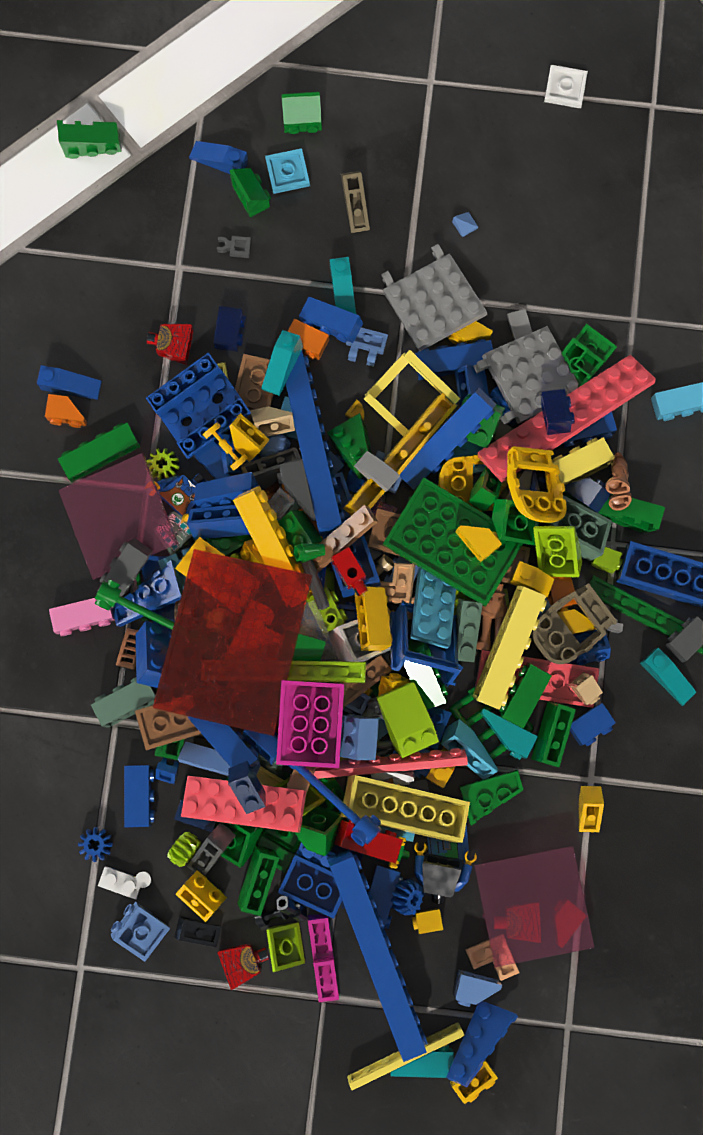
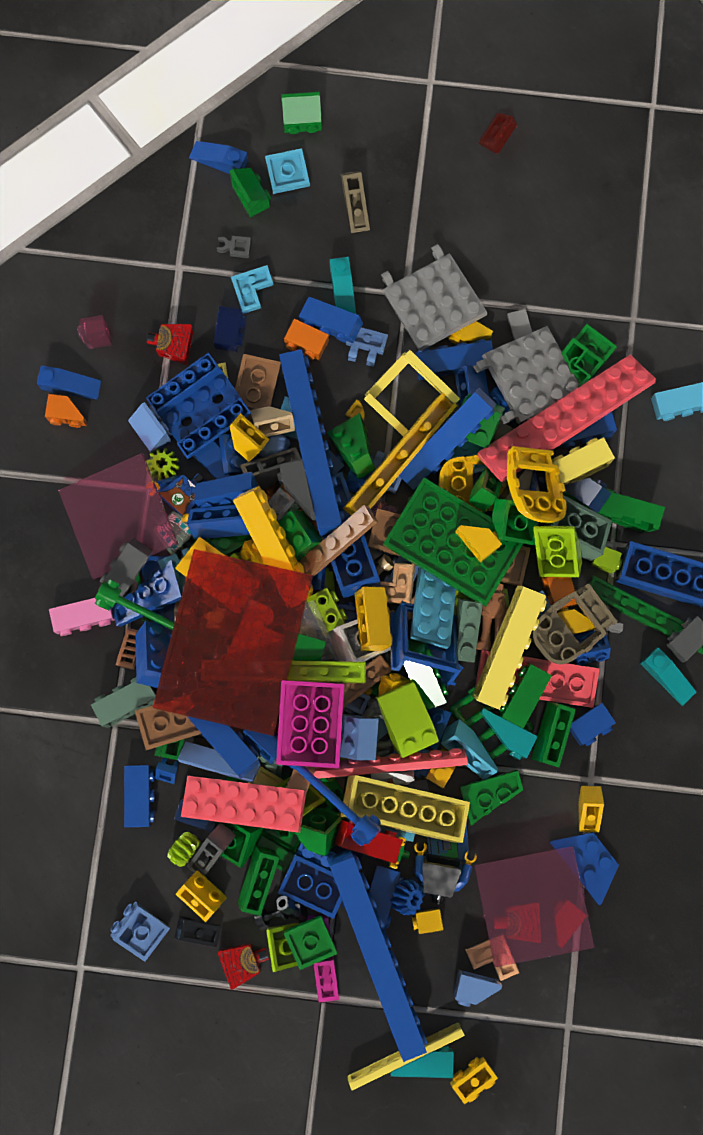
(88, 139): green wedge -> none
(94, 332): none -> clear pink brick
(94, 852): blue gear -> none
(98, 452): green brick -> none
(124, 883): white hinge -> none
(147, 426): none -> medium blue slope
(225, 446): yellow wheel -> none
(246, 787): dark blue brick -> none
(247, 284): none -> medium azure plate
(282, 362): teal slope -> none
(306, 551): green cone -> none
(310, 942): none -> green plate
(316, 585): dark grey axle -> none
(346, 563): red torso -> none
(377, 470): light grey slope -> none
(464, 224): medium blue slope -> none
(483, 1033): blue wing -> none
(498, 132): none -> clear red slope
(532, 578): yellow slope -> none
(556, 411): clear blue brick -> none
(565, 86): white tile -> none
(586, 688): tan slope -> none
(593, 861): none -> blue wing
(619, 484): nougat piece -> none

